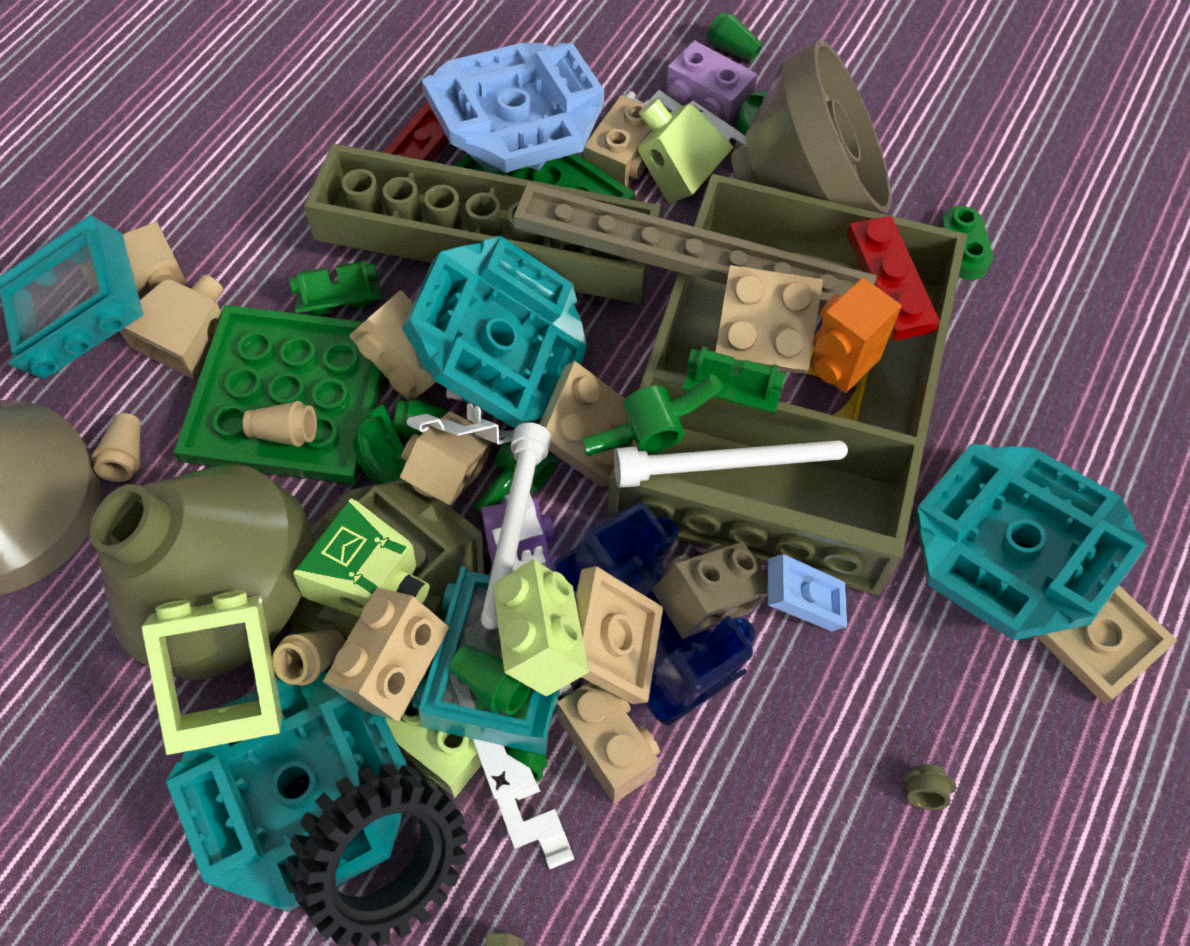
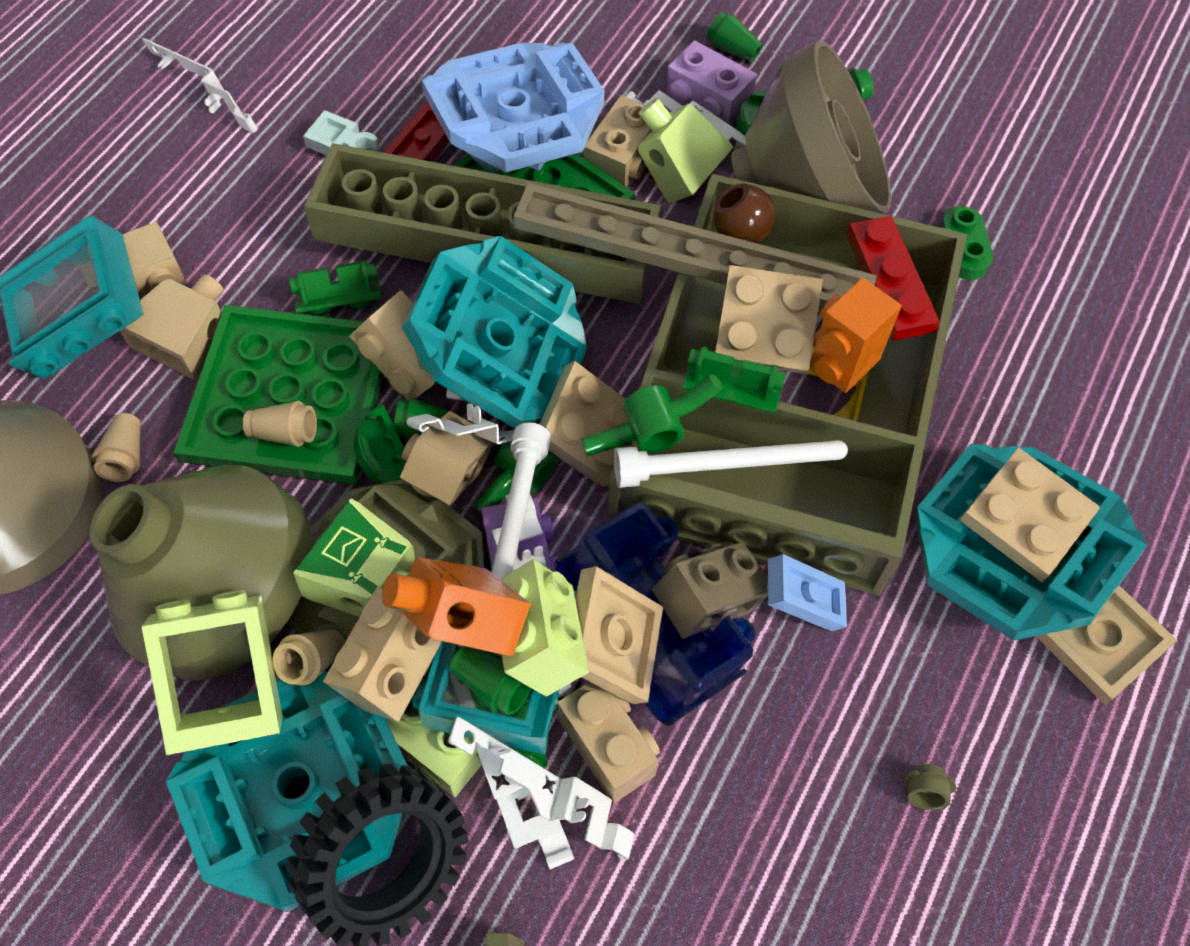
(209, 80): none -> white piece
(338, 130): none -> light aqua plate
(458, 604): none -> orange torso
(561, 801): none -> white piece
(744, 213): none -> reddish brown piece
(863, 82): none -> green plate
(1030, 514): none -> tan plate

